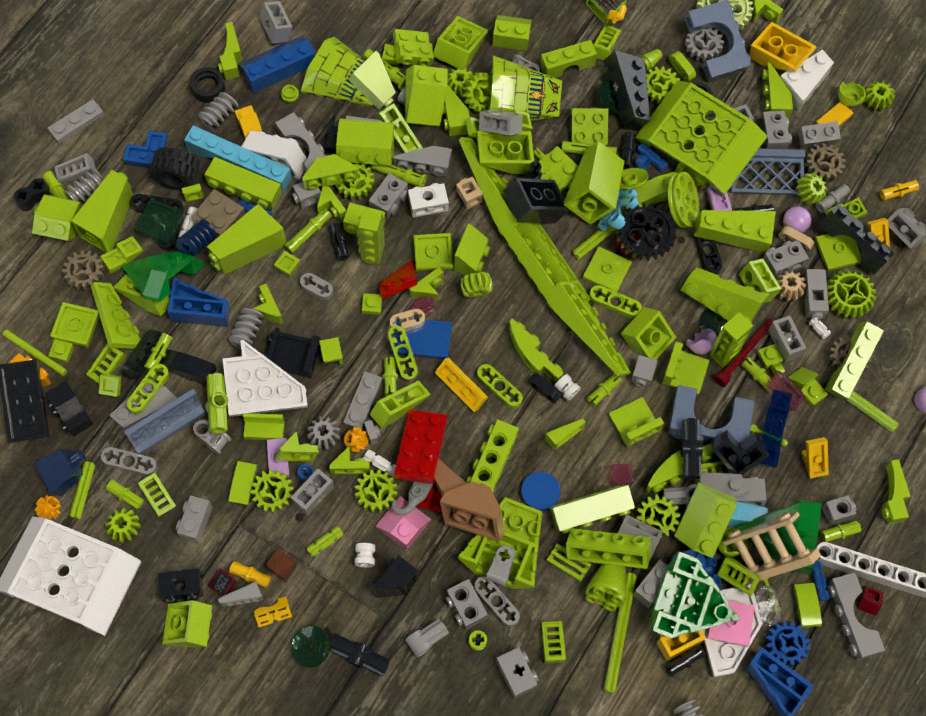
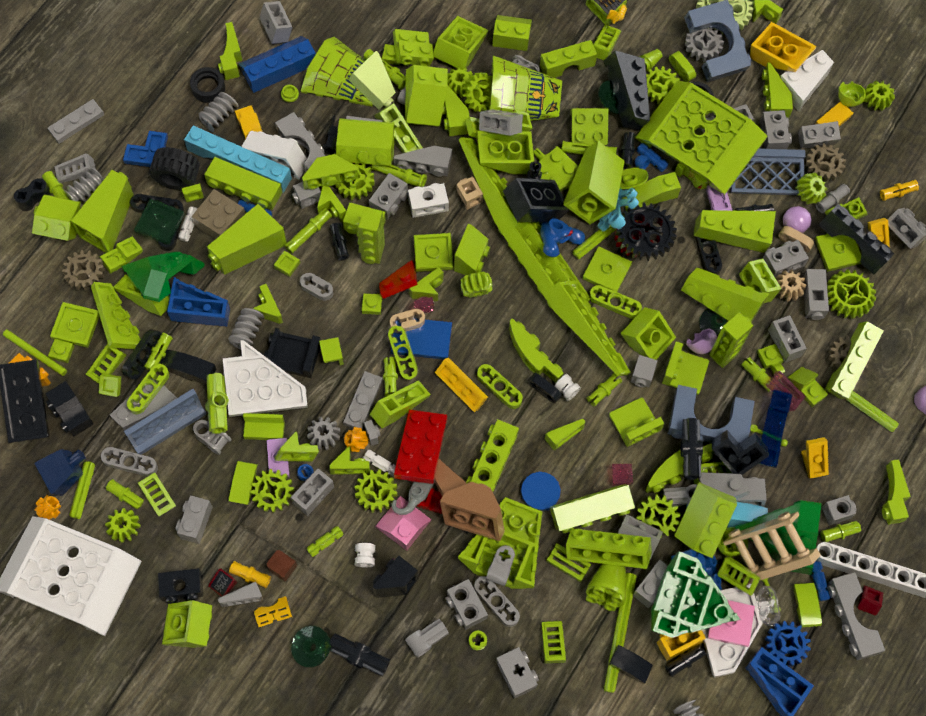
(196, 238): dark blue piece -> none
(558, 232): none -> blue head
(631, 664): none -> black slope
(683, 199): lime wedge -> none
(723, 377): dark red piece -> none
(820, 328): white piece -> none

